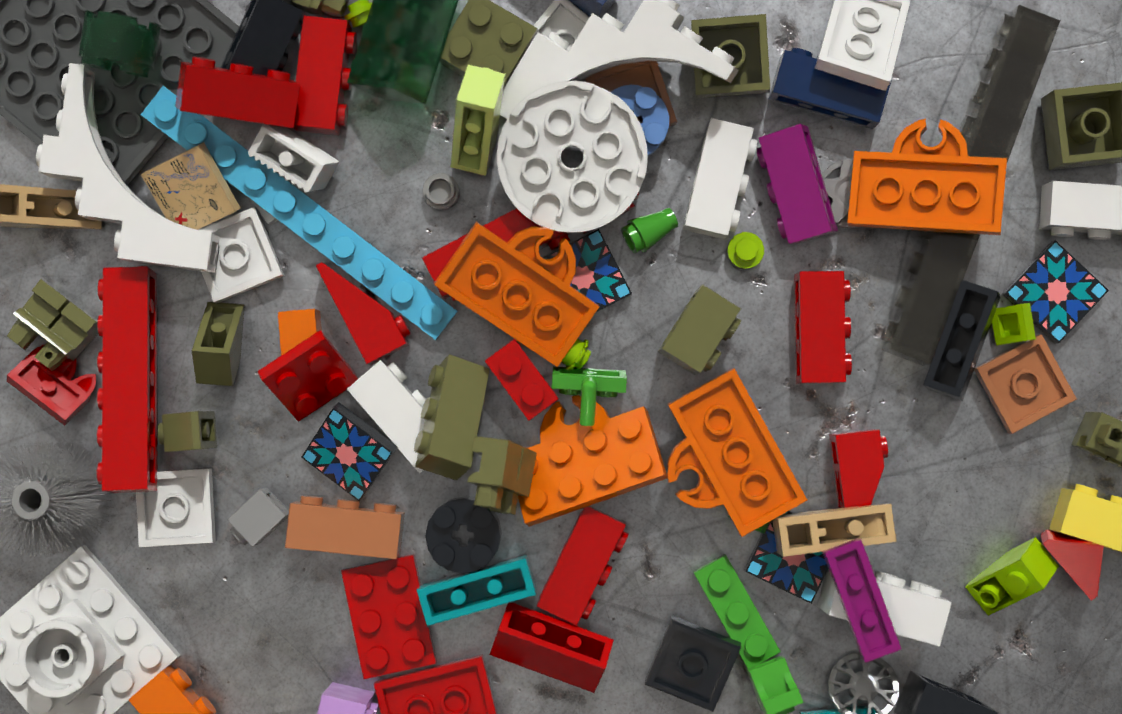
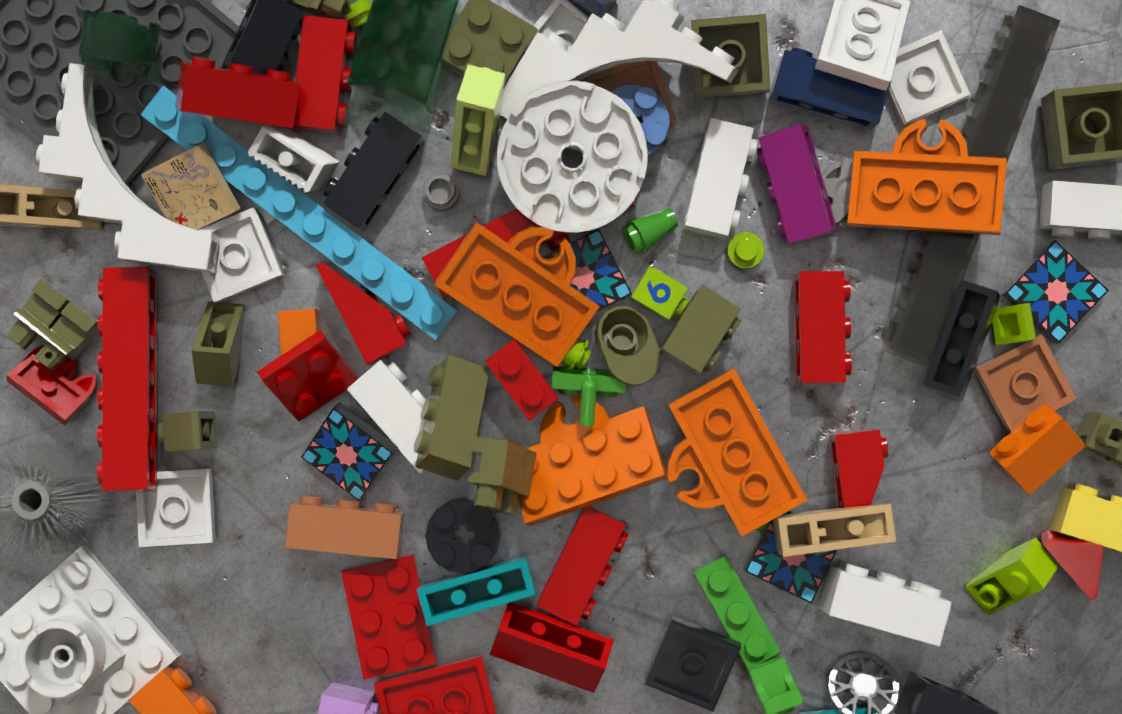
(258, 517): light grey brick -> none
(373, 170): none -> black brick
(628, 345): none -> olive cap
(660, 294): none -> lime brick
(862, 600): magenta plate -> none
(925, 79): none -> white tile
(1037, 448): none -> orange brick

